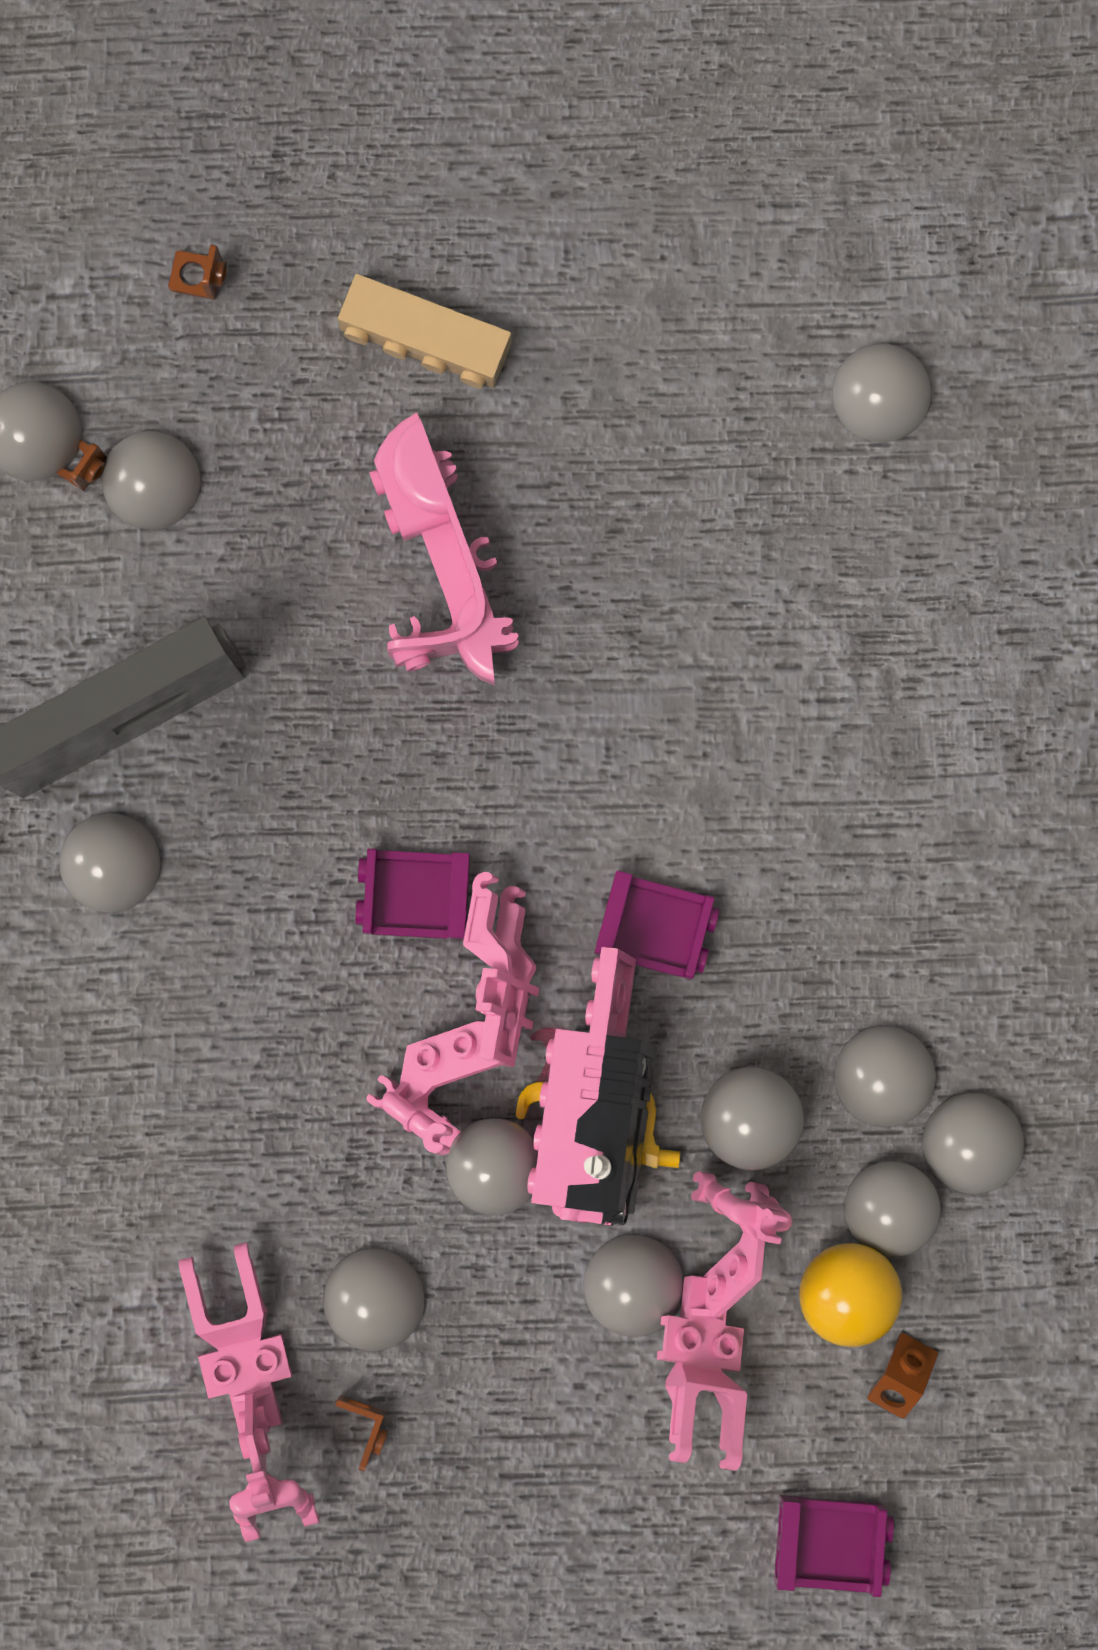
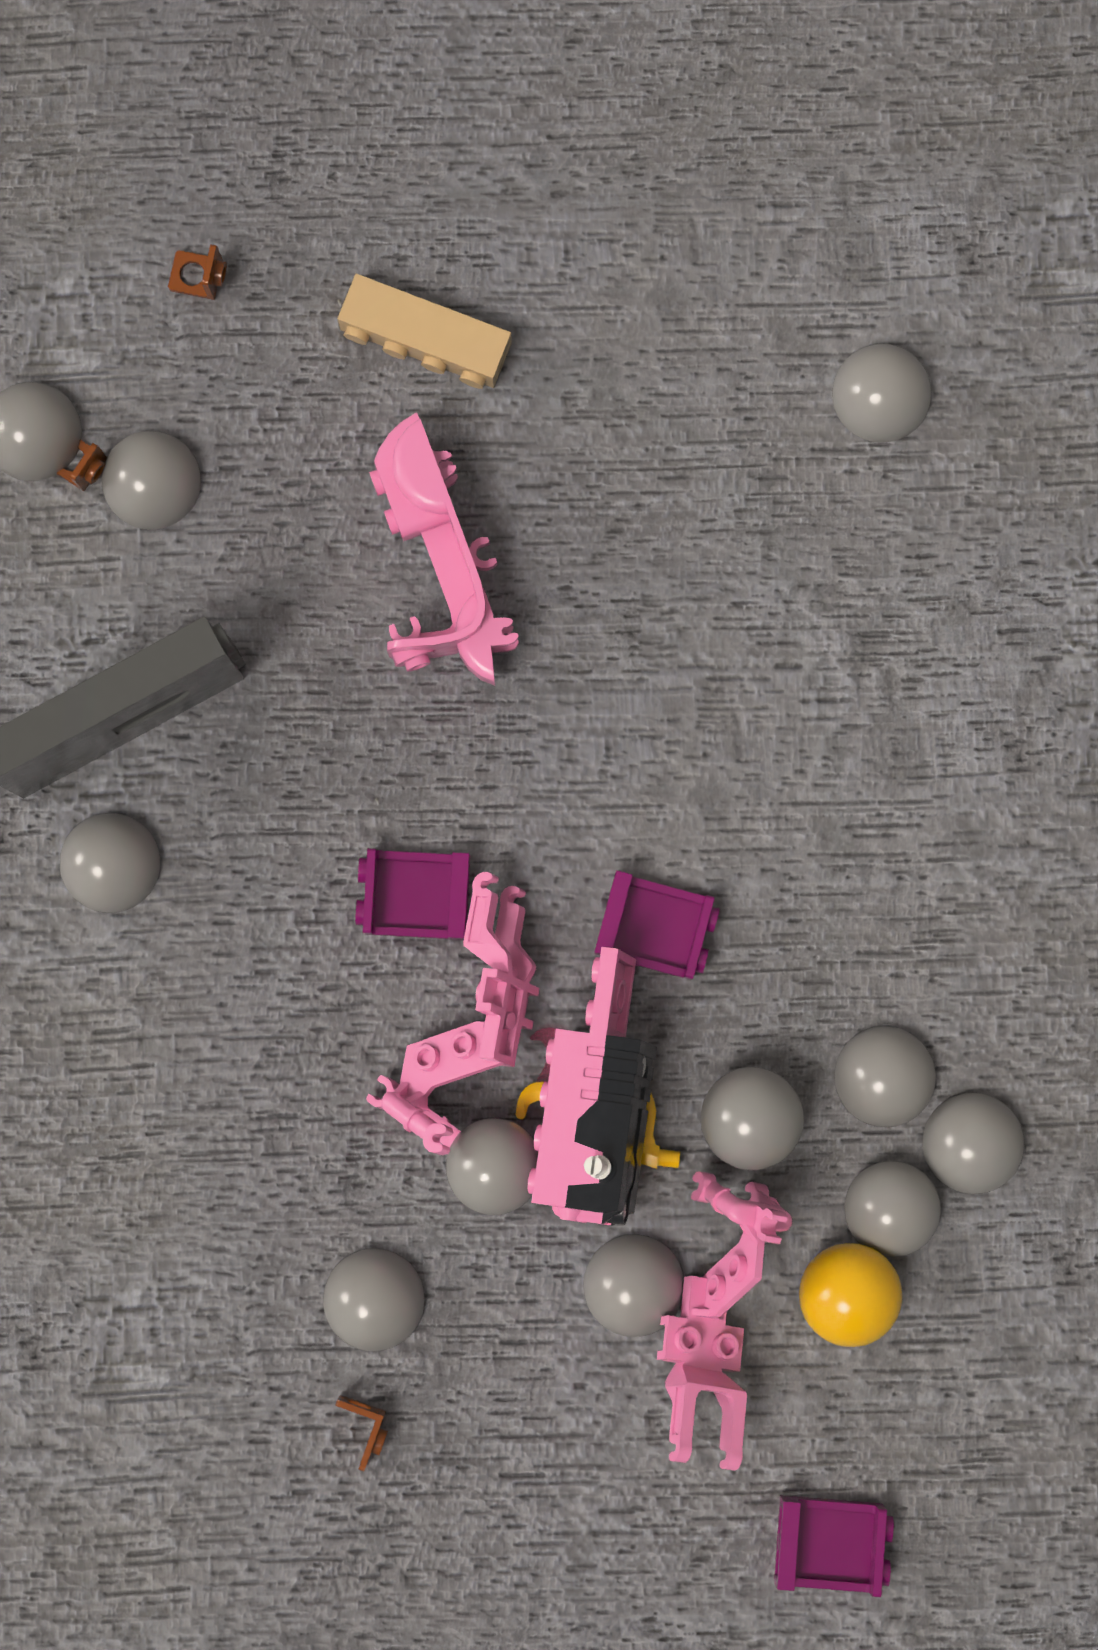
(246, 1371): bright pink piece -> none
(906, 1374): dark orange bracket -> none

